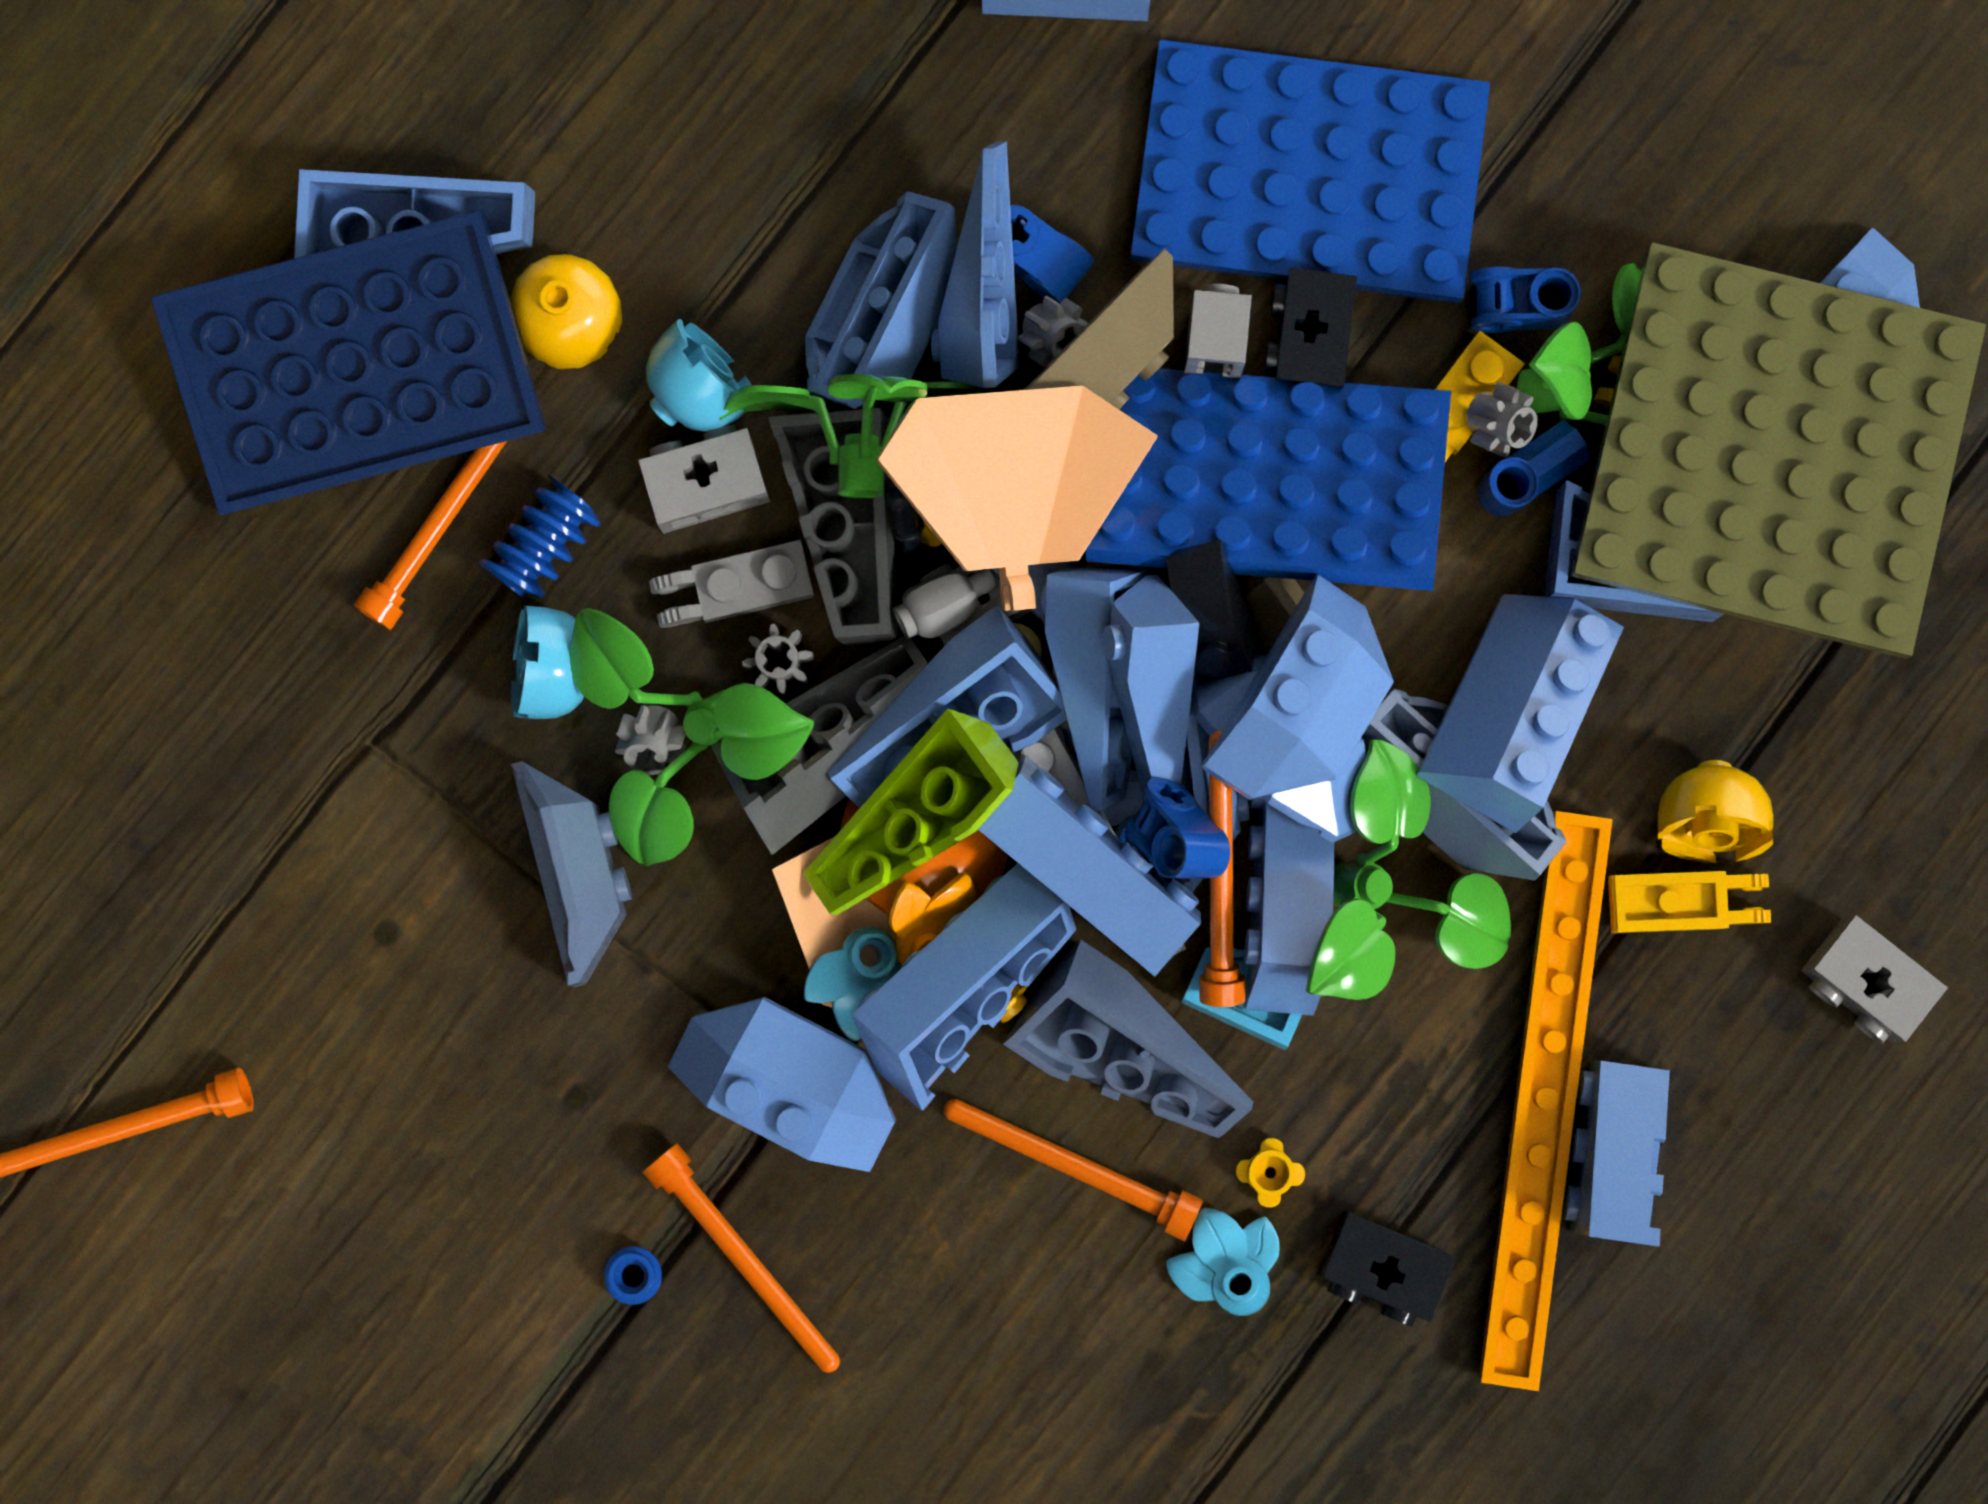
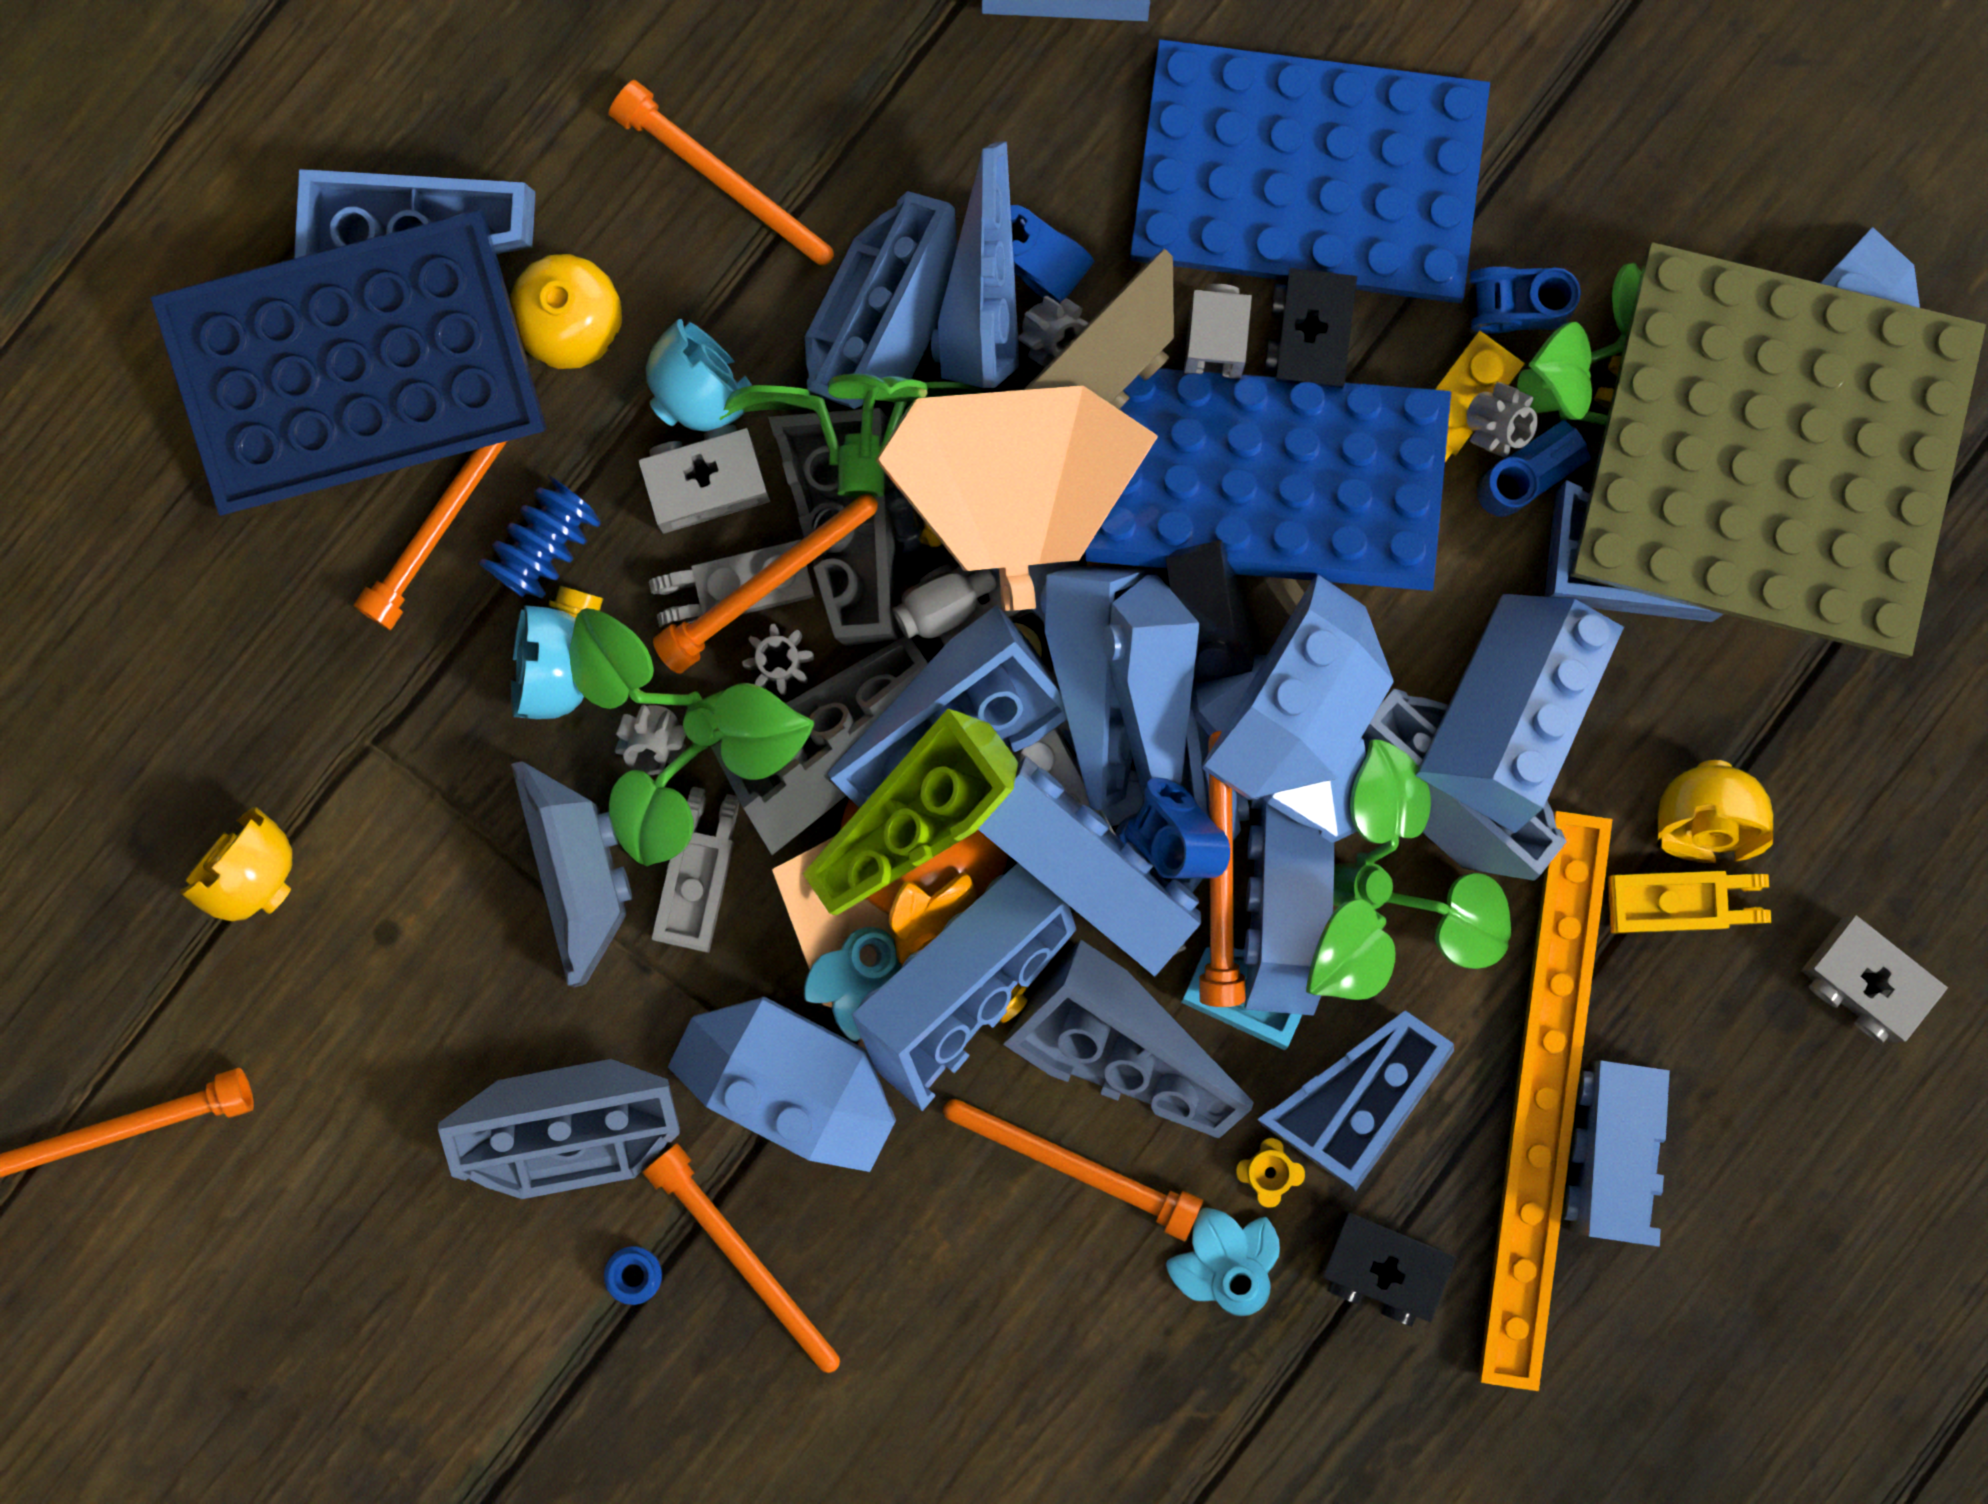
(242, 871): none -> yellow cylinder
(561, 1129): none -> sand blue wedge
(574, 601): none -> yellow plate
(636, 109): none -> orange piece
(681, 644): none -> orange piece
(697, 880): none -> light grey hinge
(1362, 1100): none -> medium blue wedge

